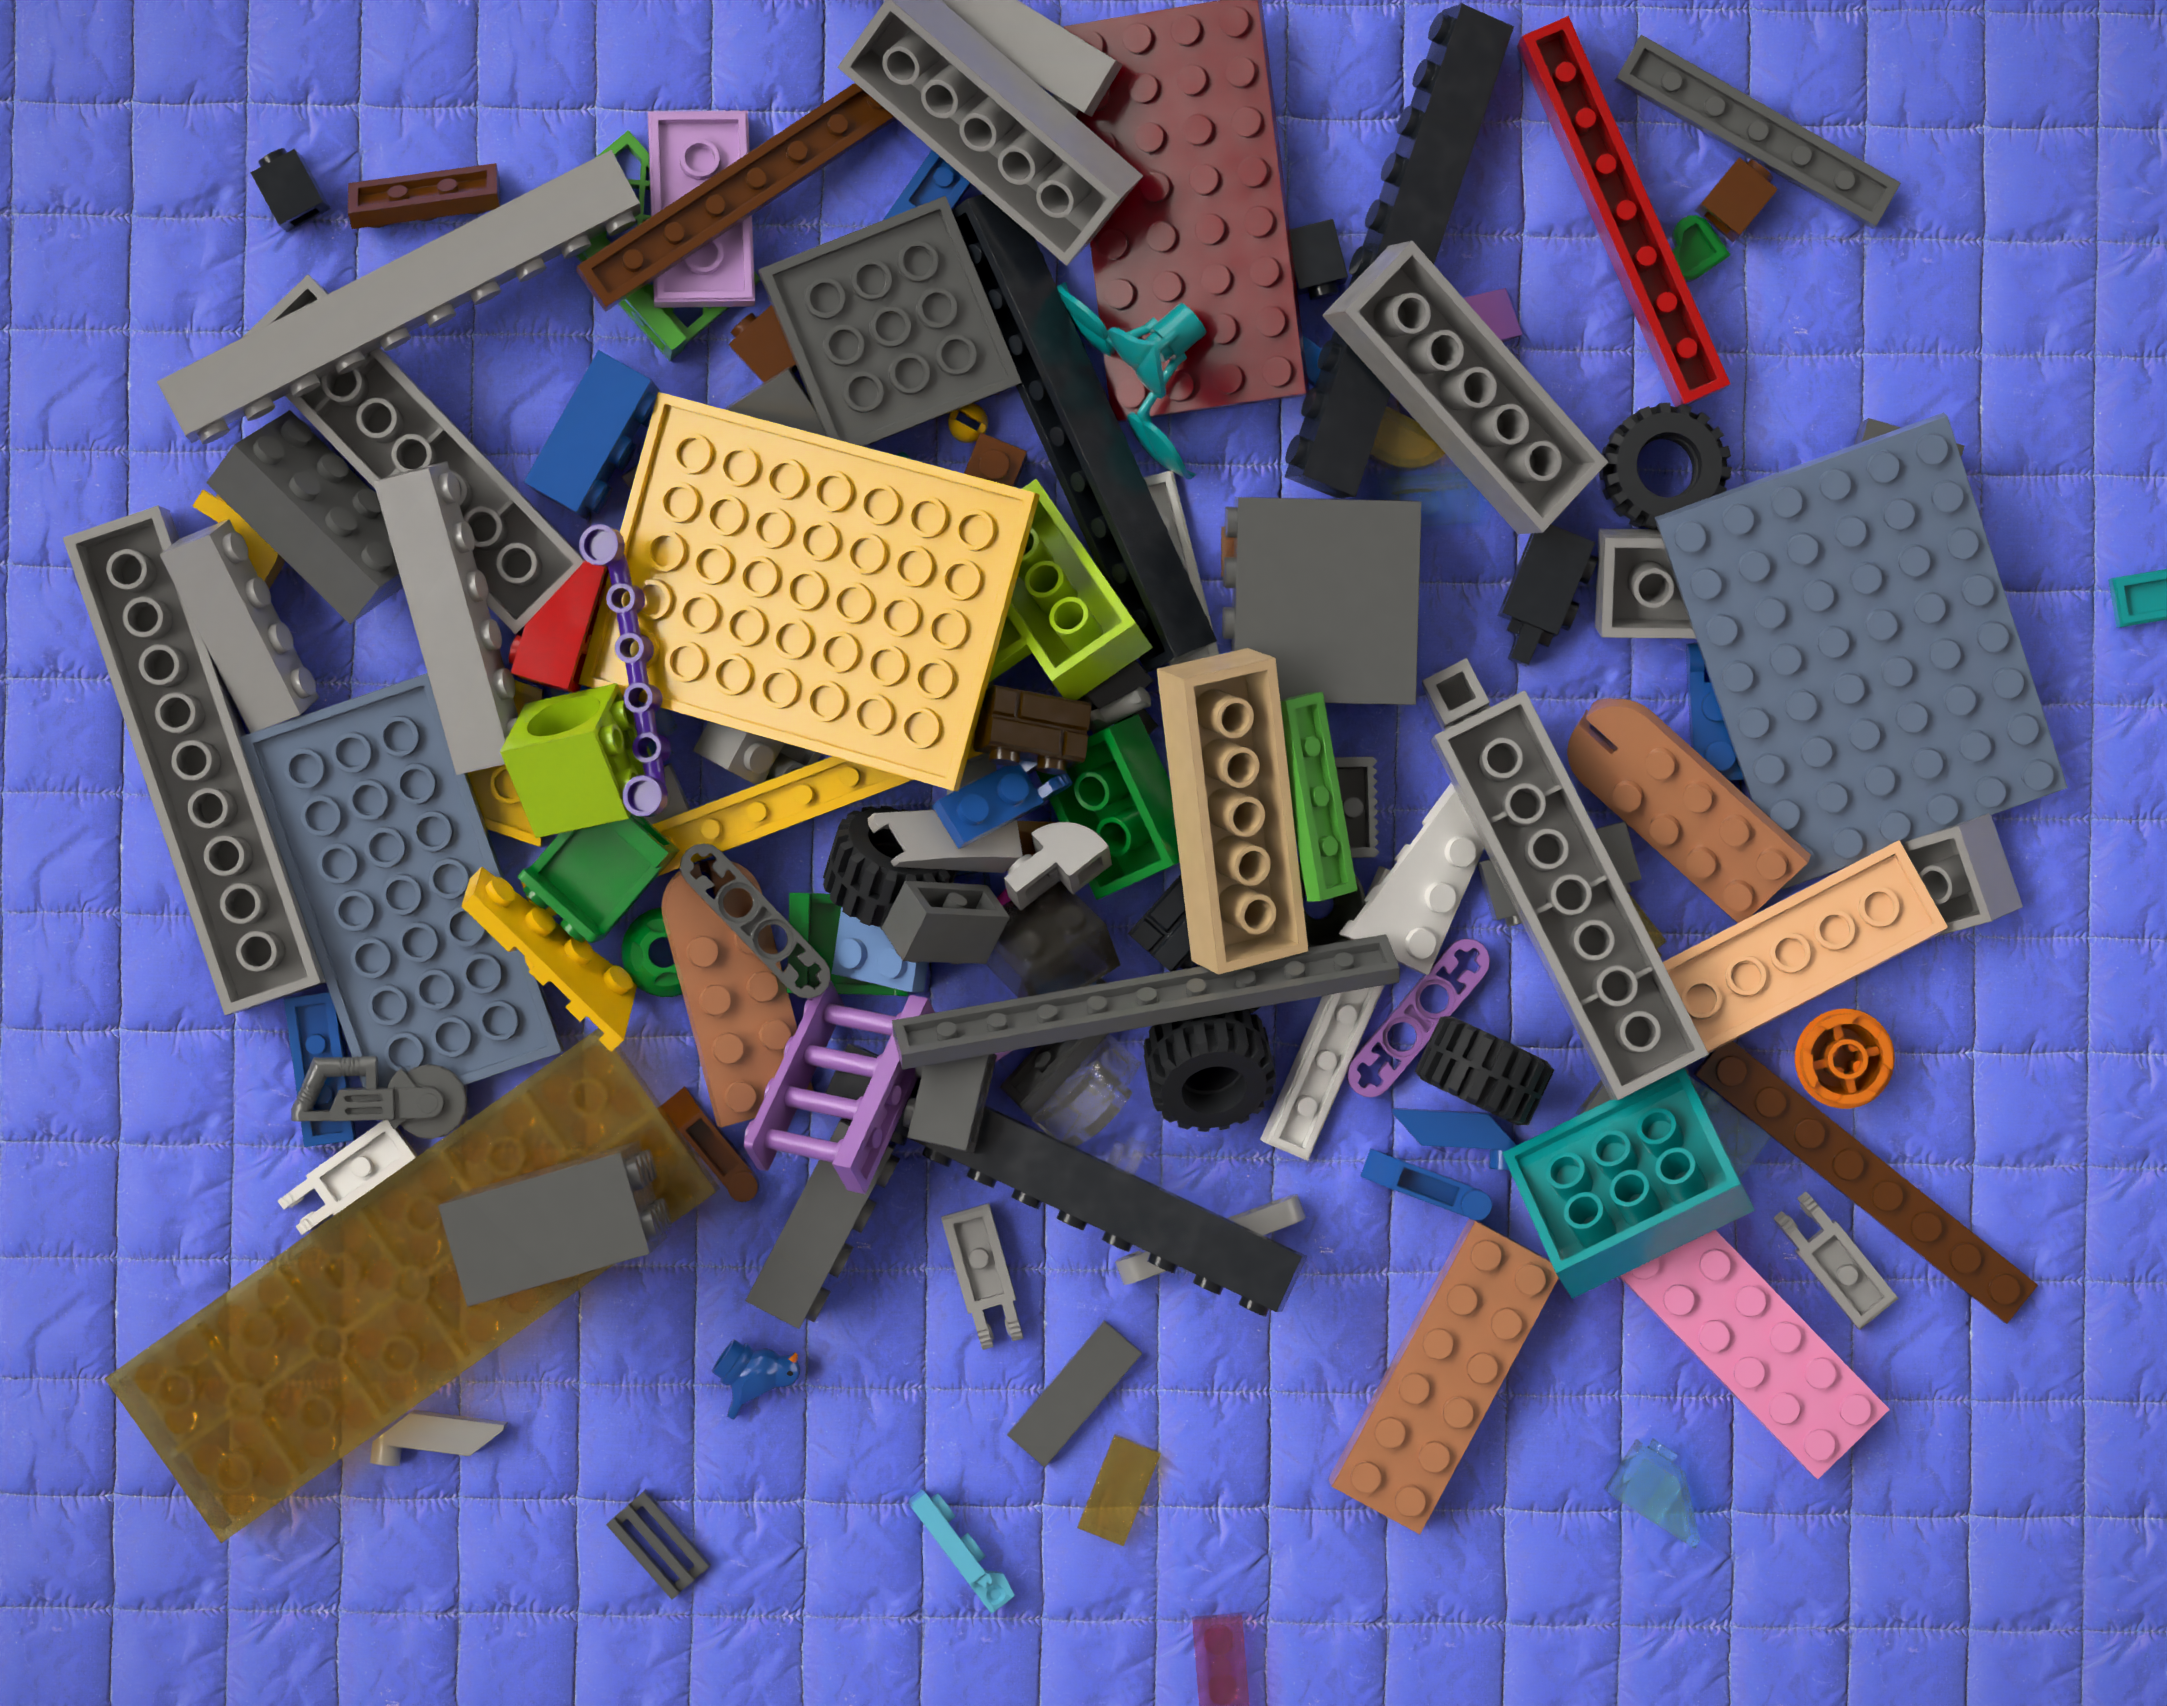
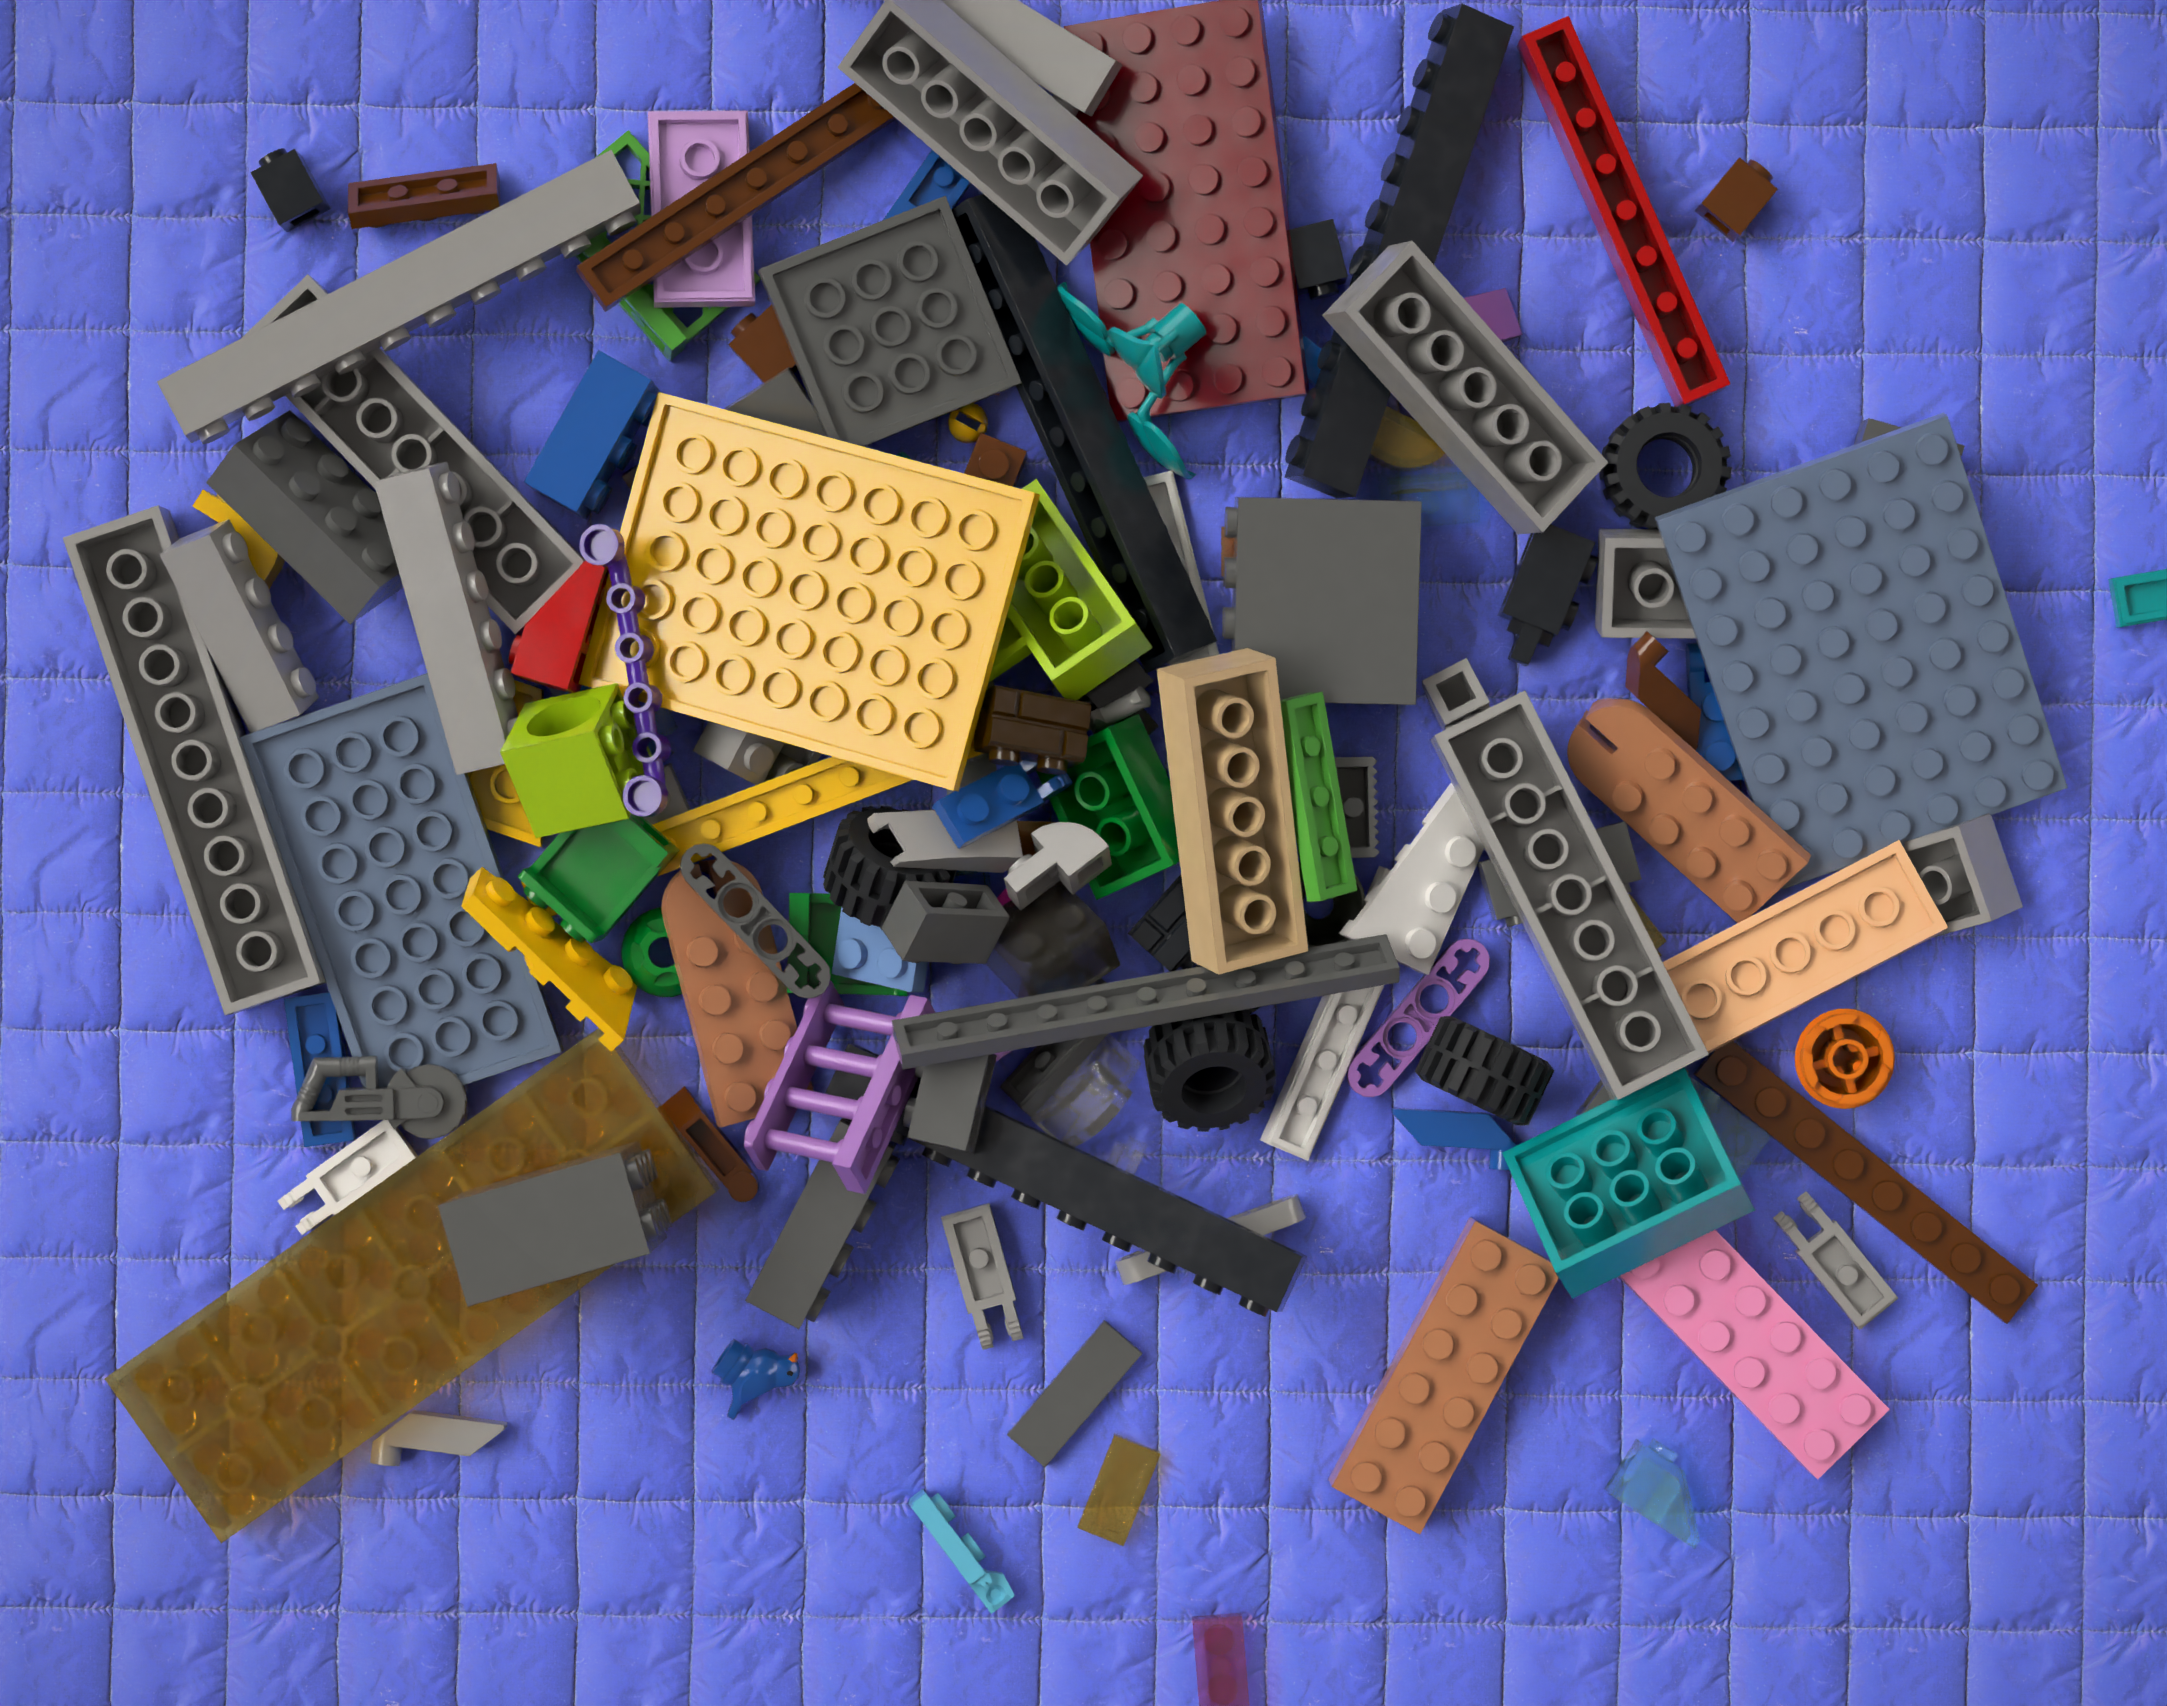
(643, 1557): dark grey tile -> none
(1426, 1185): blue piece -> none
(1658, 692): none -> reddish brown piece
(1696, 247): green tile -> none
(1757, 132): dark grey plate -> none

